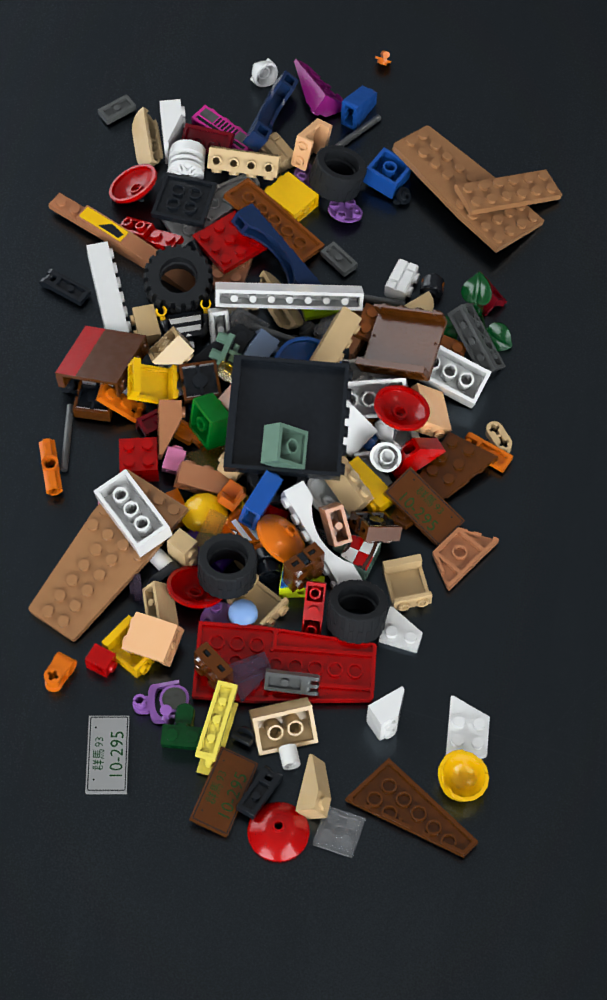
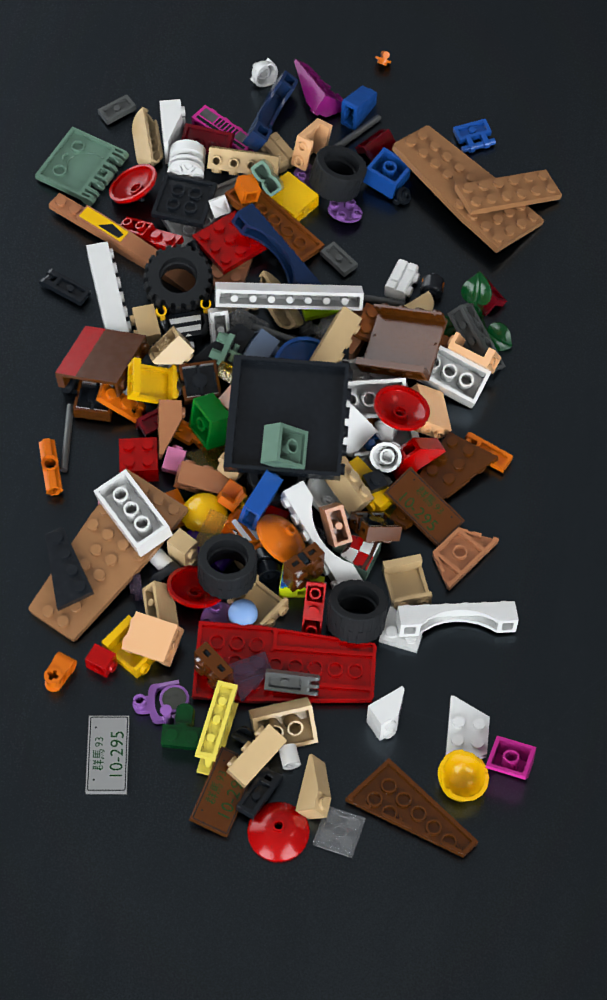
(67, 573): none -> black wing
(79, 163): none -> sand green hinge
(219, 206): none -> white tile
(247, 189): none -> orange brick
(255, 755): none -> tan brick
(265, 174): none -> sand green brick
(375, 481): none -> black plate
(376, 143): none -> dark red panel
(472, 131): none -> blue plate
(489, 361): none -> light nougat panel
(497, 616): none -> white arch
(501, 435): tan beam -> none
(511, 757): none -> dark pink slope

